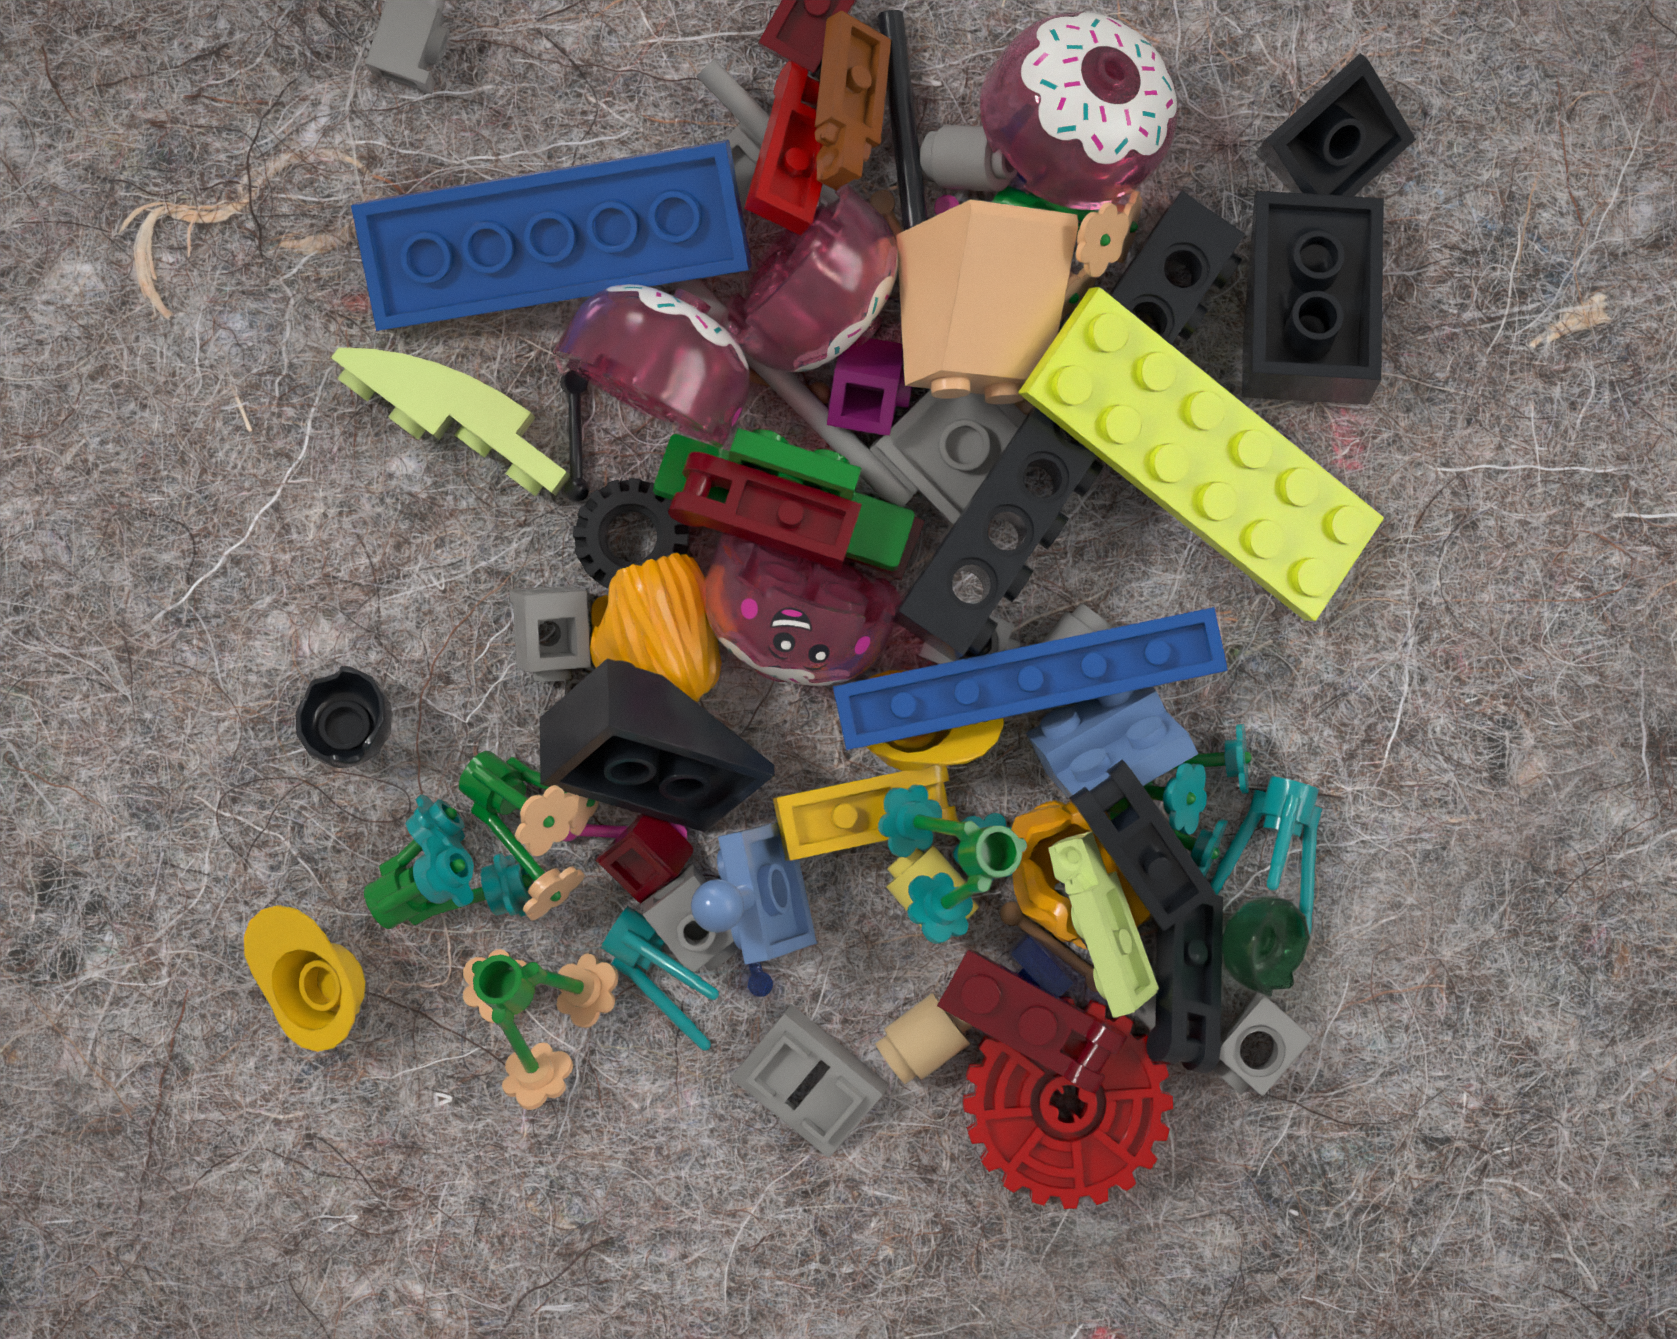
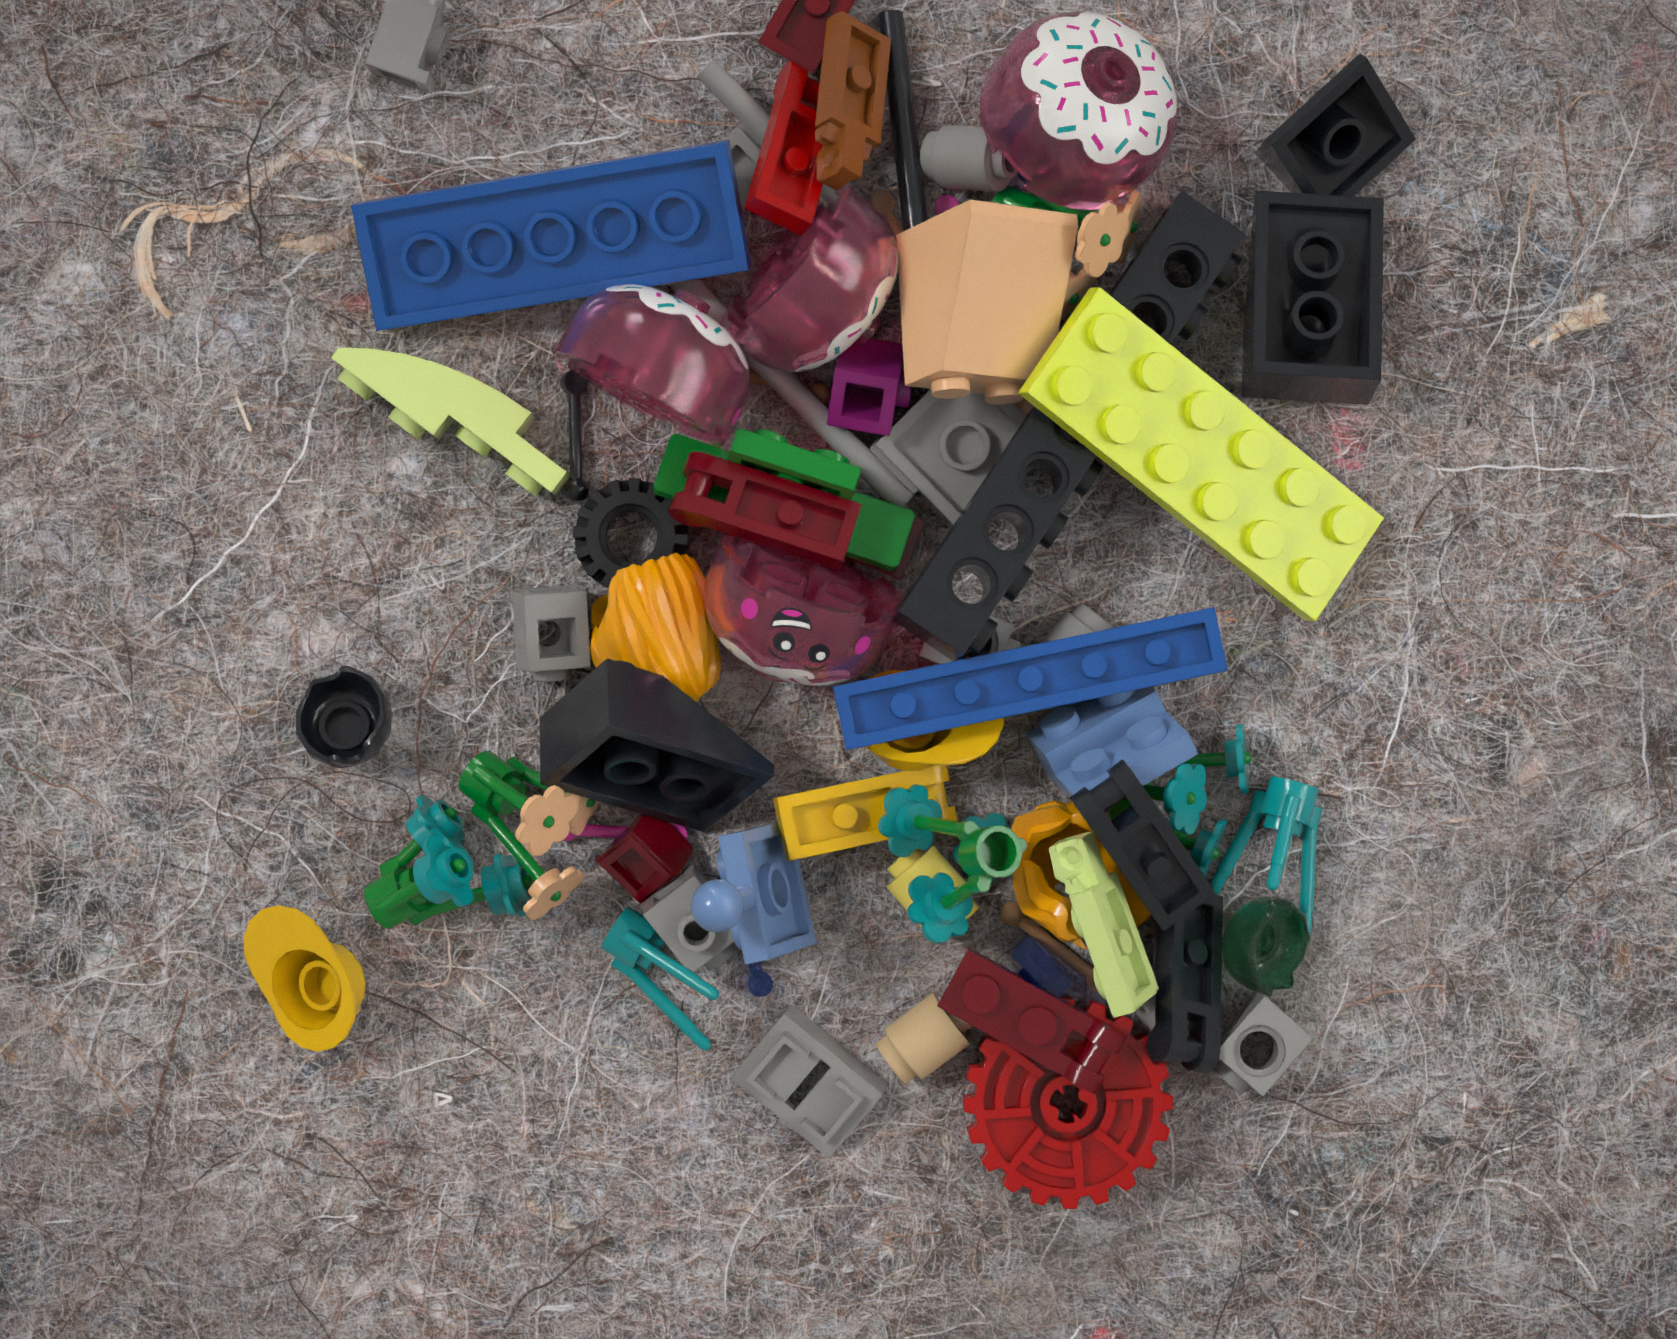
(507, 987): plant -> none

